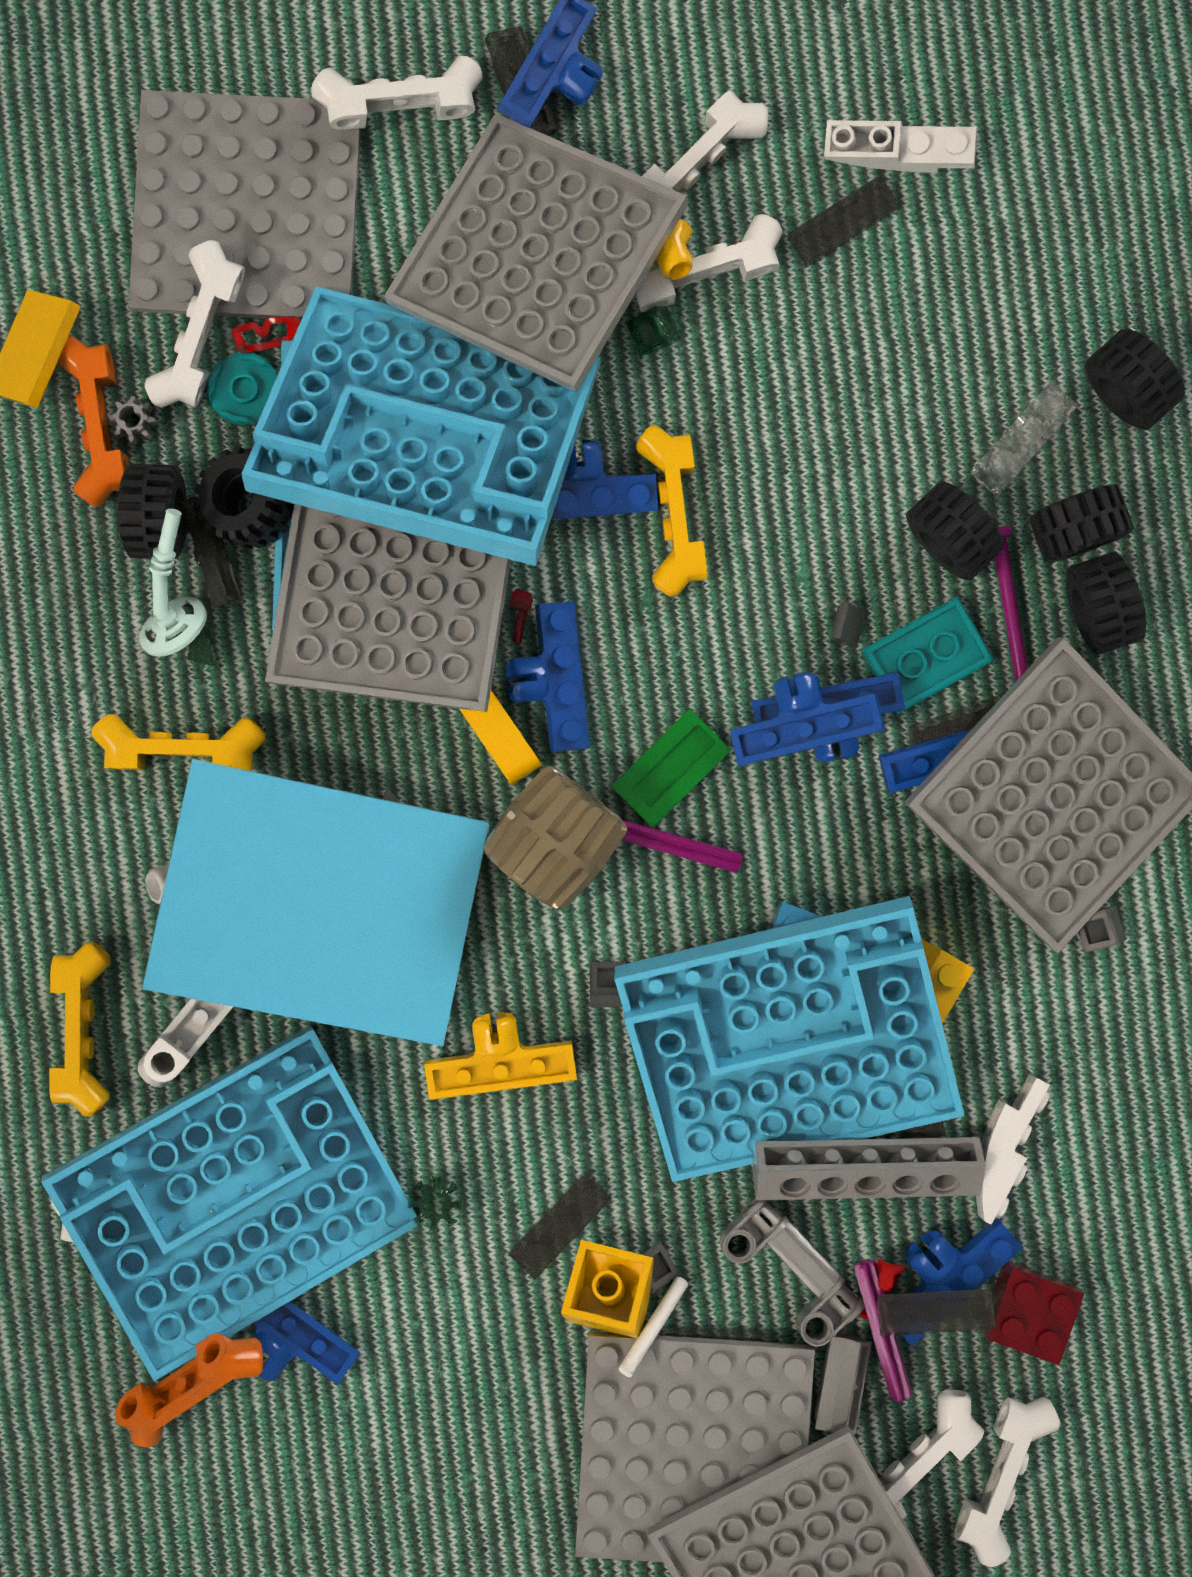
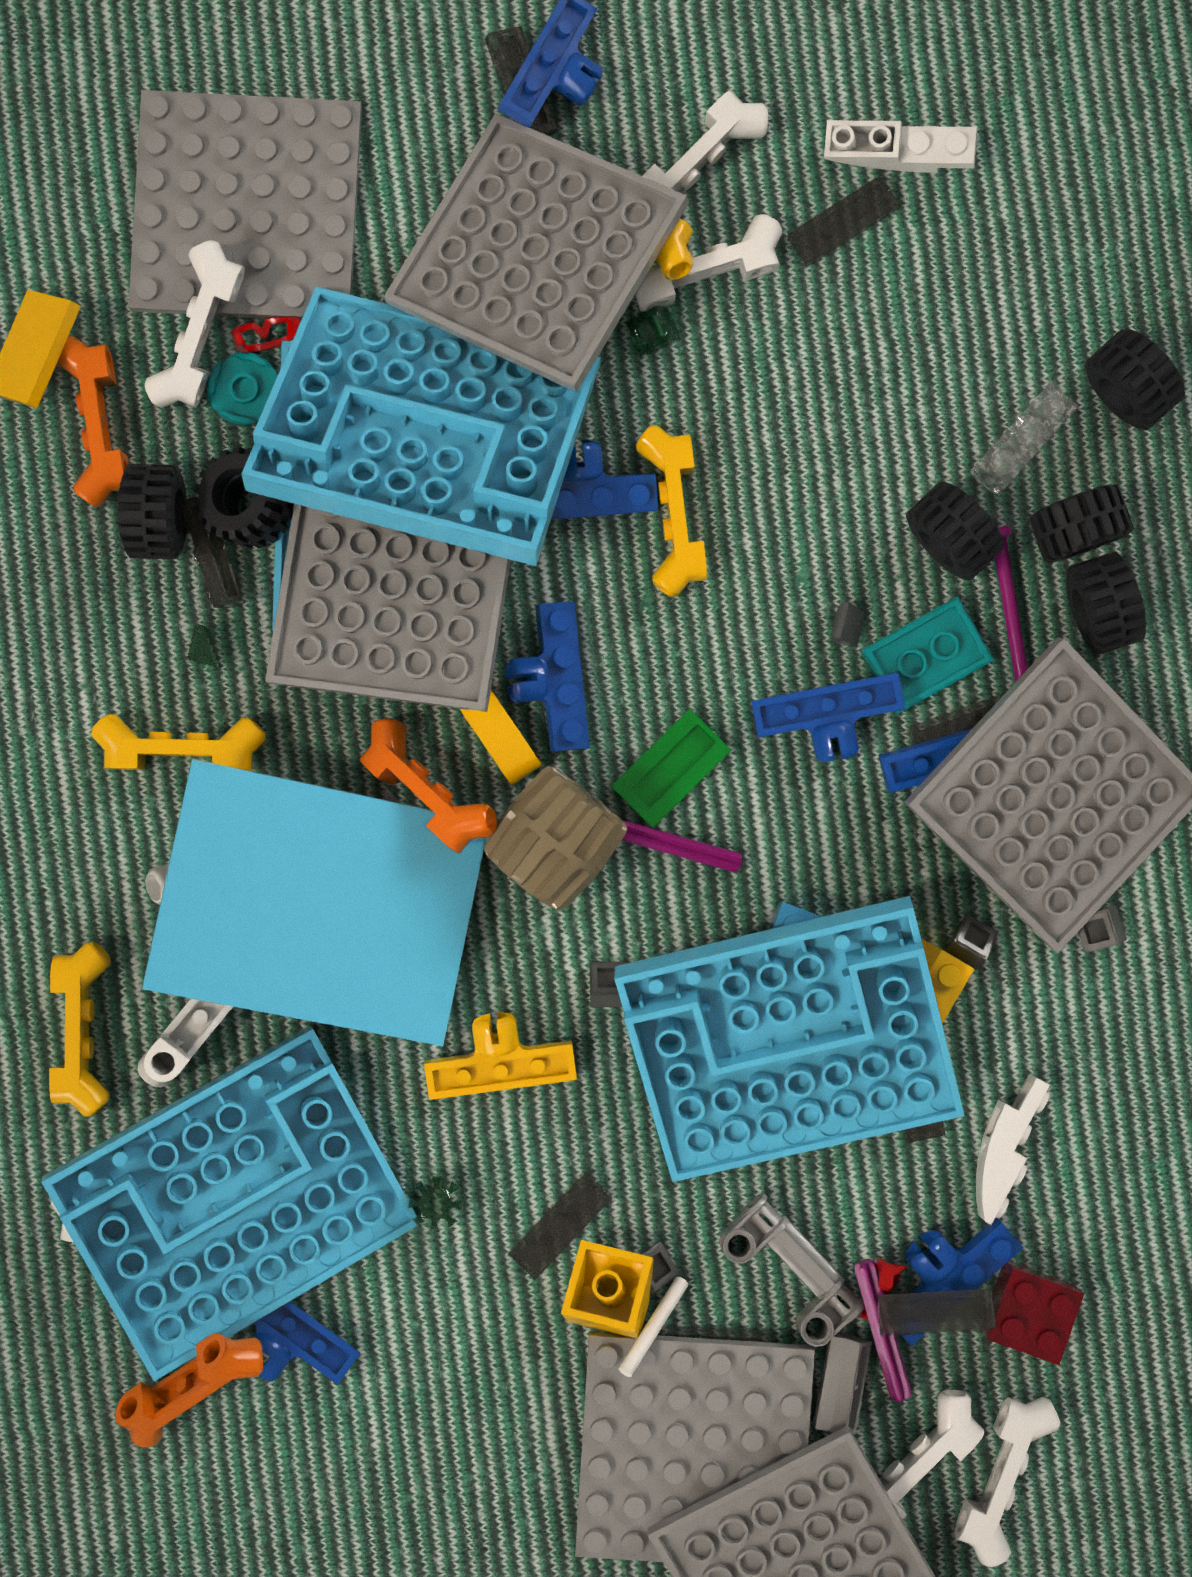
(124, 412): light grey gear -> none
(169, 617): light aqua dish -> none
(351, 103): white plate -> none
(451, 823): none -> orange plate
(522, 602): dark red hand -> none
(805, 722): blue plate -> none
(868, 1168): light grey brick -> none
(972, 941): none -> dark grey slope

